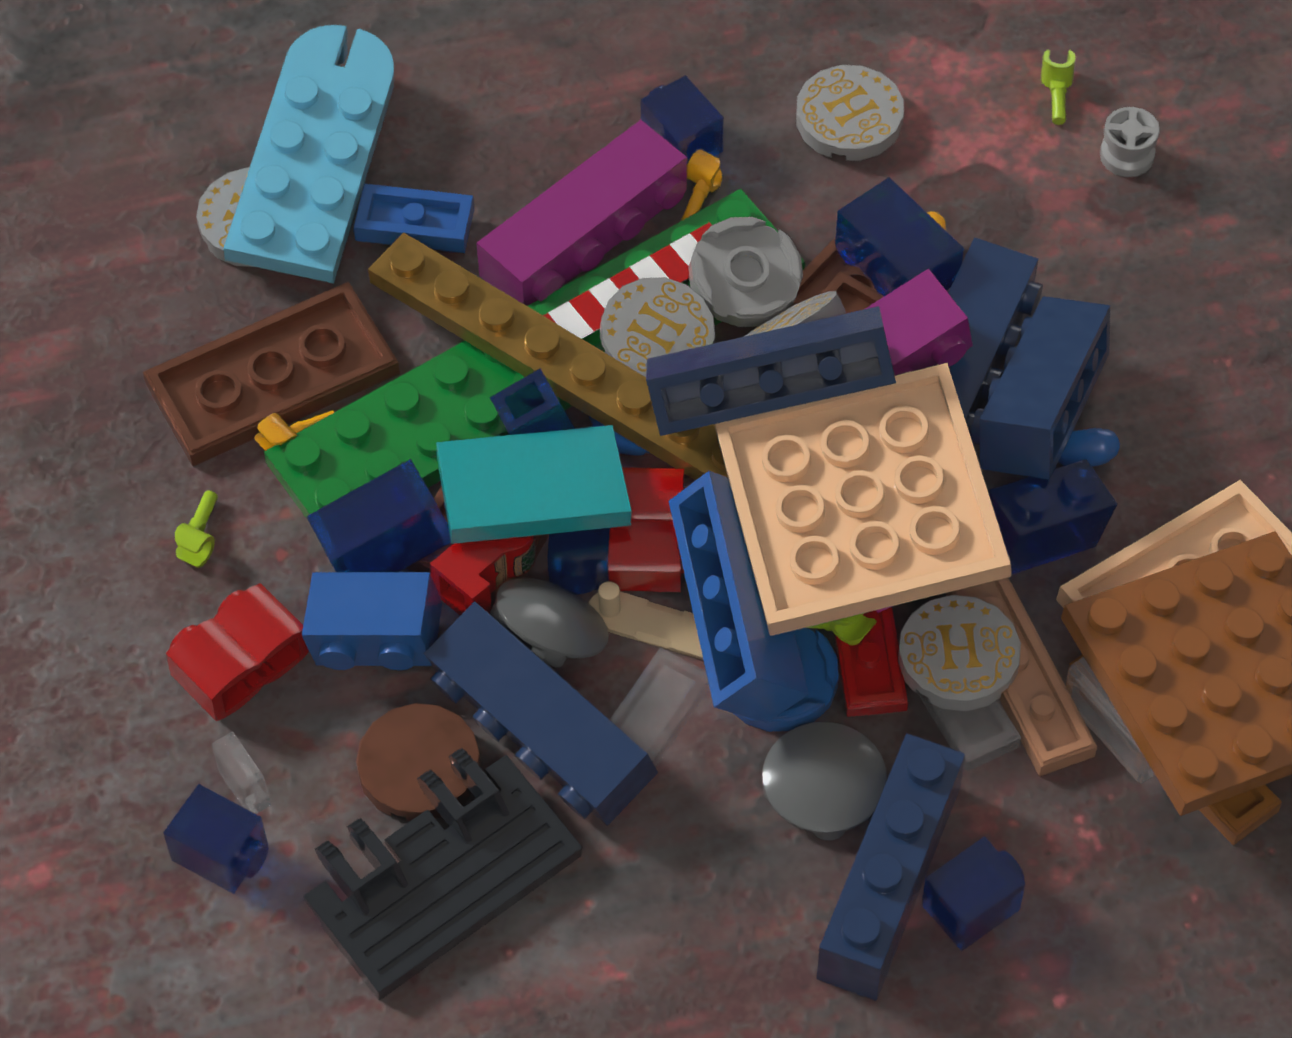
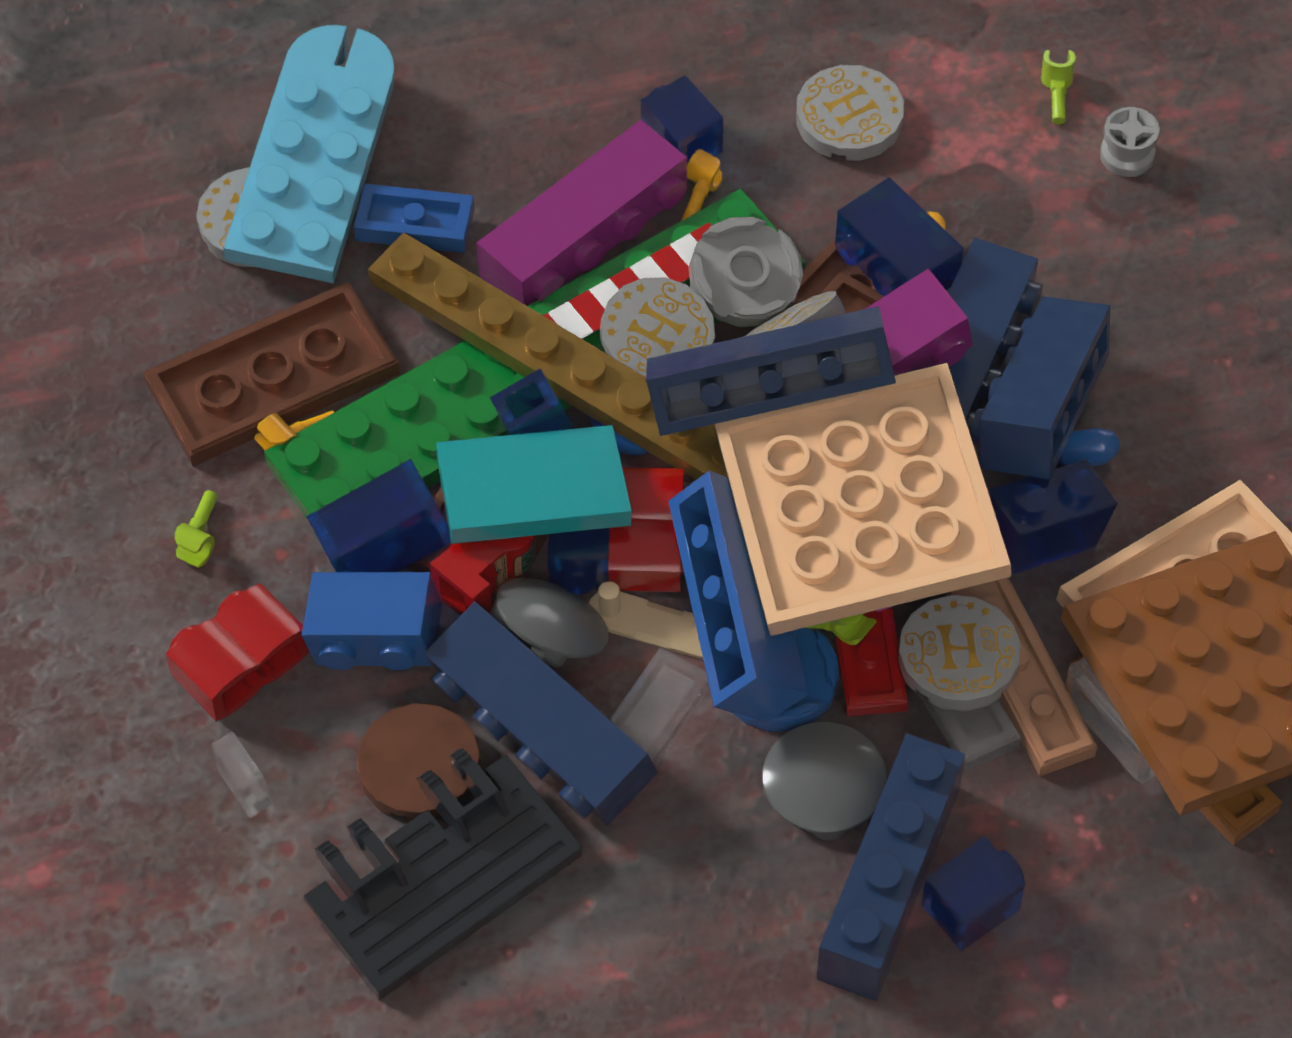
(217, 839): clear blue brick -> none

